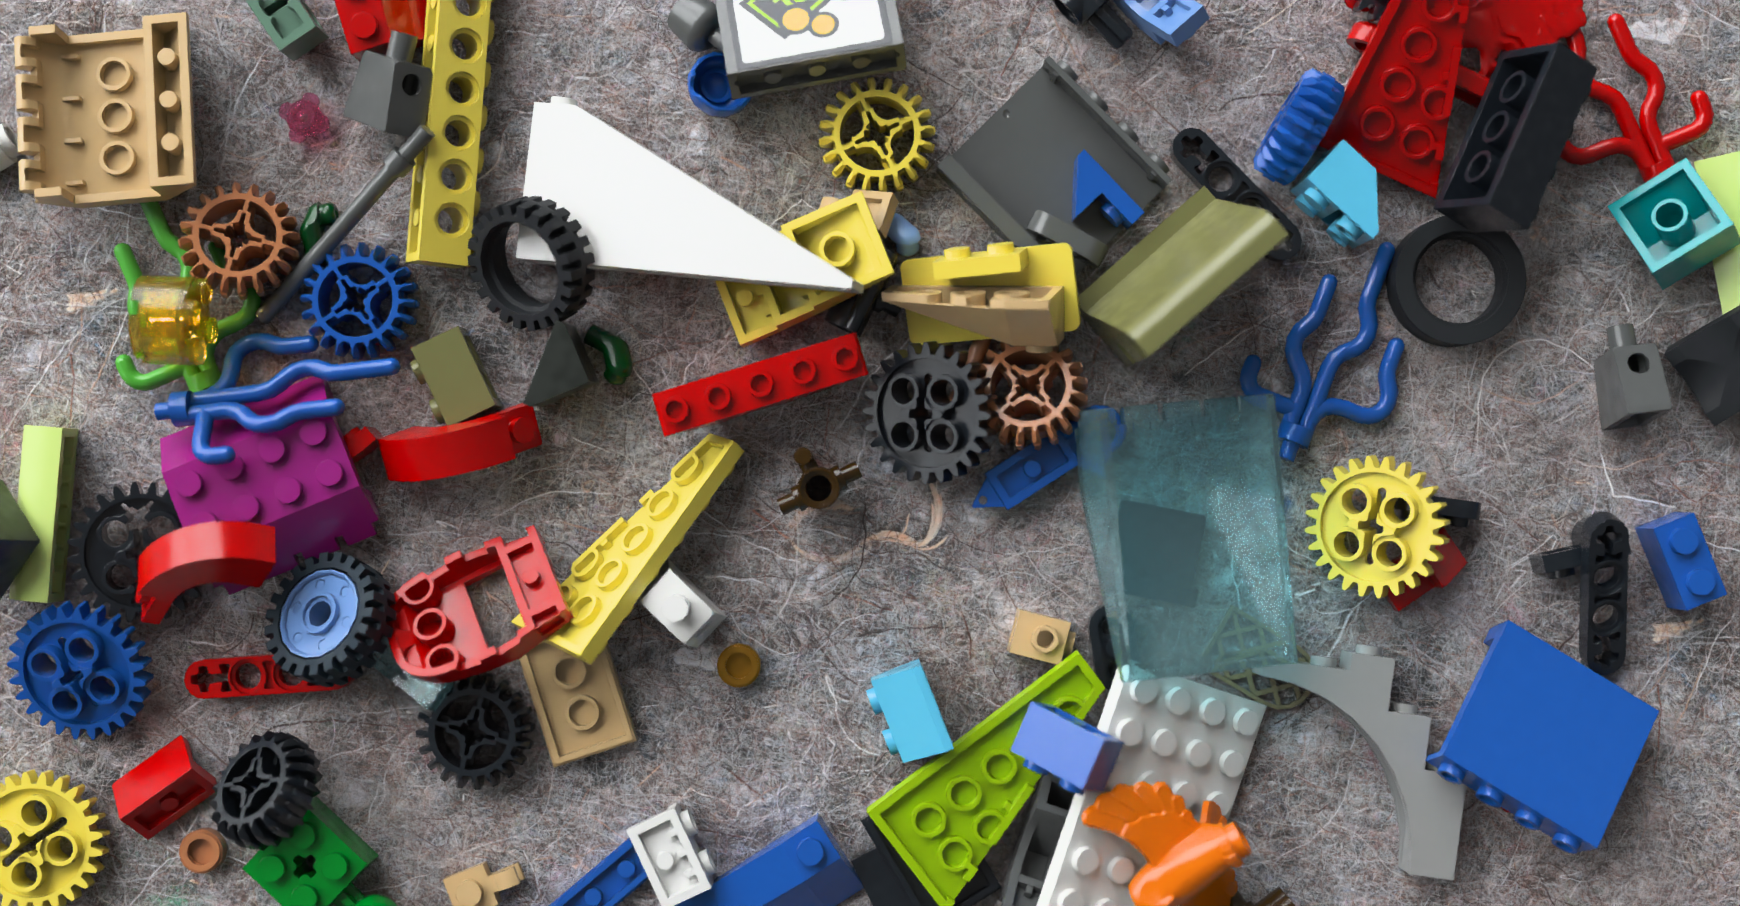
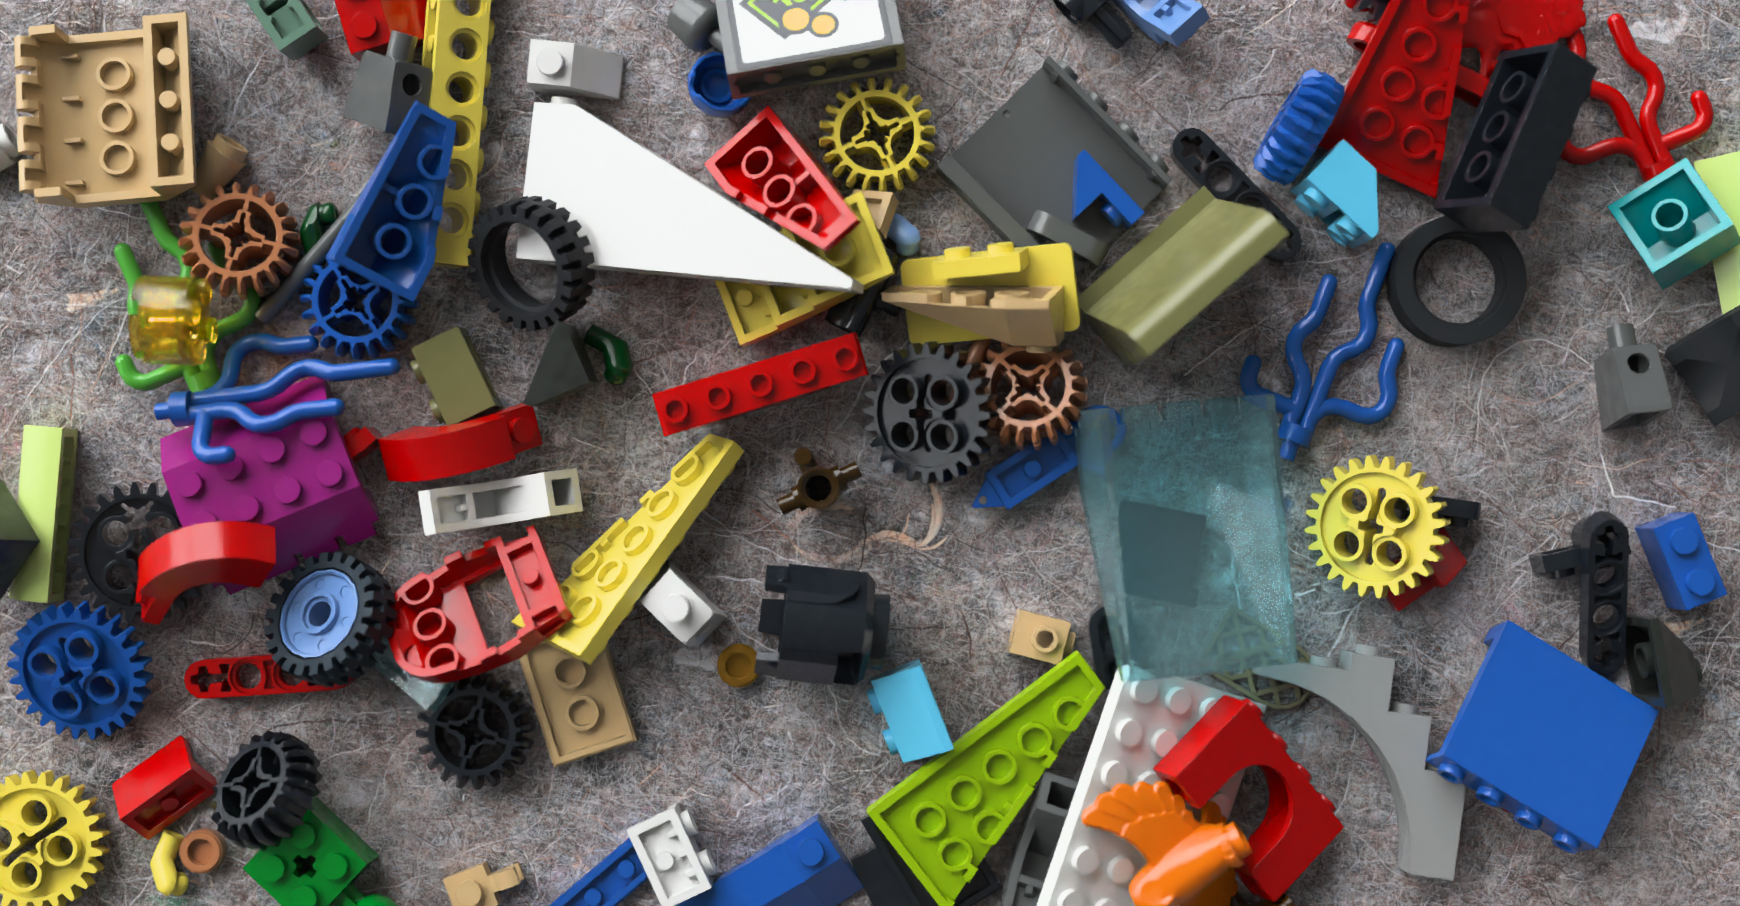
(163, 868): none -> light yellow arm
(219, 164): none -> tan cone
(316, 122): clear pink plate -> none
(399, 212): none -> blue wedge
(500, 501): none -> white arch
(574, 70): none -> white slope
(782, 180): none -> red wedge
(826, 625): none -> black piece
(1067, 748): brick -> none
(1297, 816): none -> red arch
(1659, 663): none -> pearl dark grey slope

